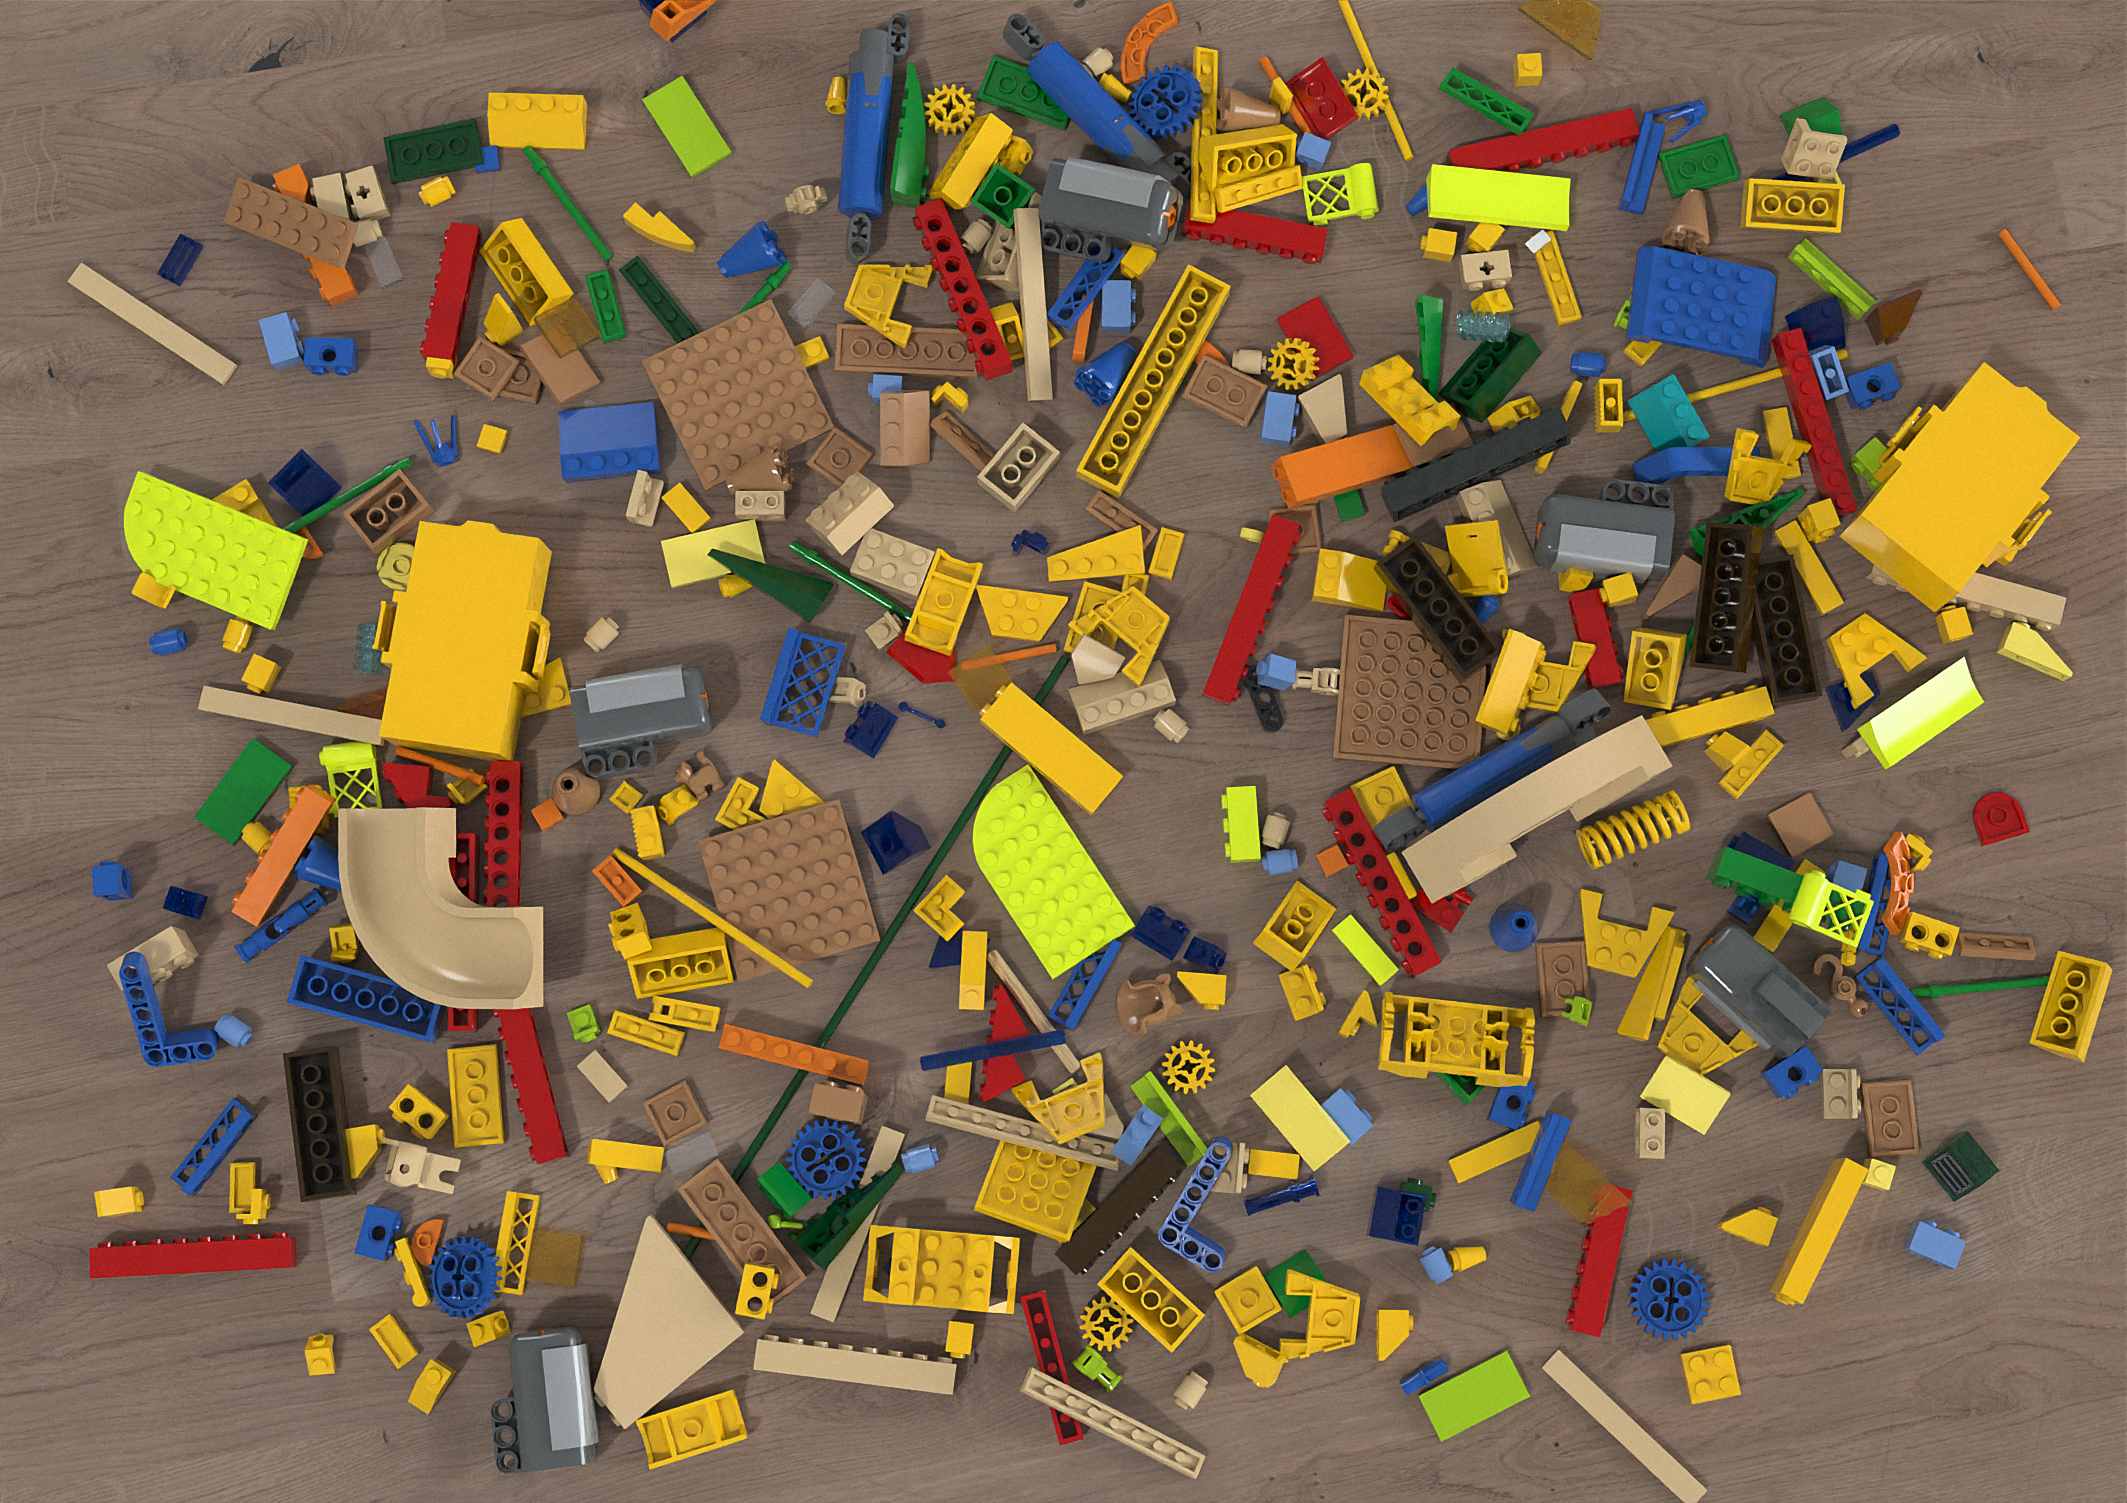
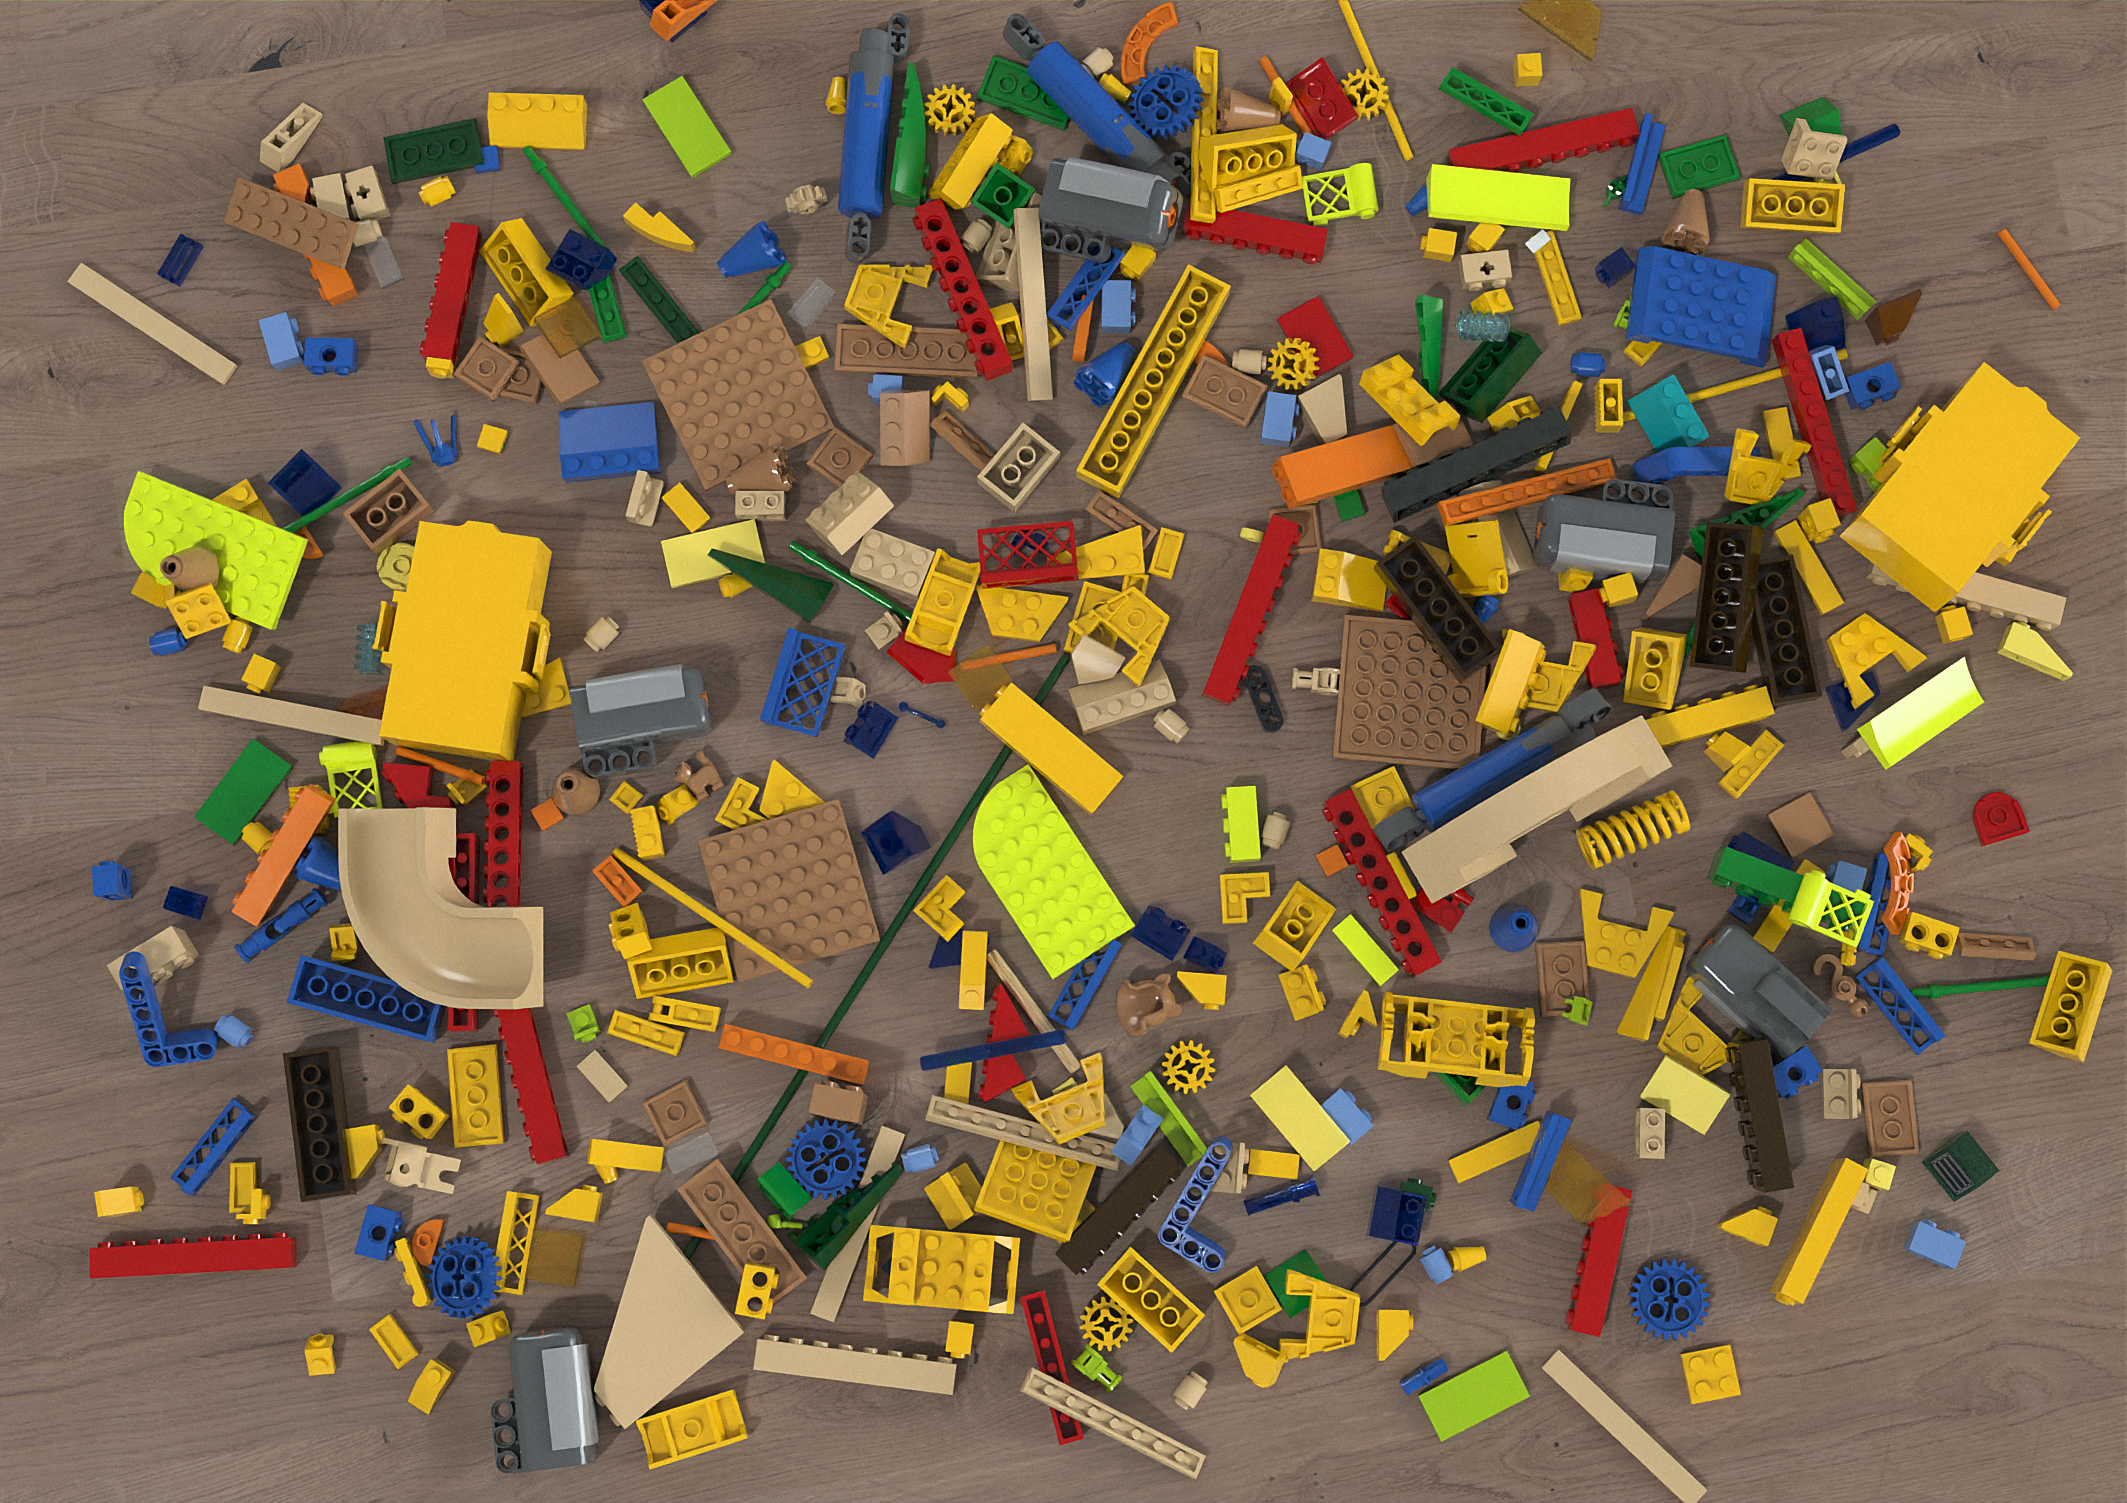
(191, 568): none -> medium nougat cone
(196, 609): none -> yellow bracket
(289, 137): none -> tan slope
(578, 1204): none -> yellow slope
(581, 261): none -> clear blue slope
(955, 1195): none -> yellow bracket
(1027, 575): none -> red fence
(1235, 891): none -> yellow plate
(1276, 672): medium blue brick -> none
(1279, 861): medium blue brick -> none
(1389, 1279): none -> black piece
(1525, 492): none -> orange tile
(1614, 190): none -> green piece
(1614, 268): none -> clear blue brick
(1690, 111): blue plant -> none
(1759, 1114): none -> dark brown brick
(1864, 1198): none -> tan bracket

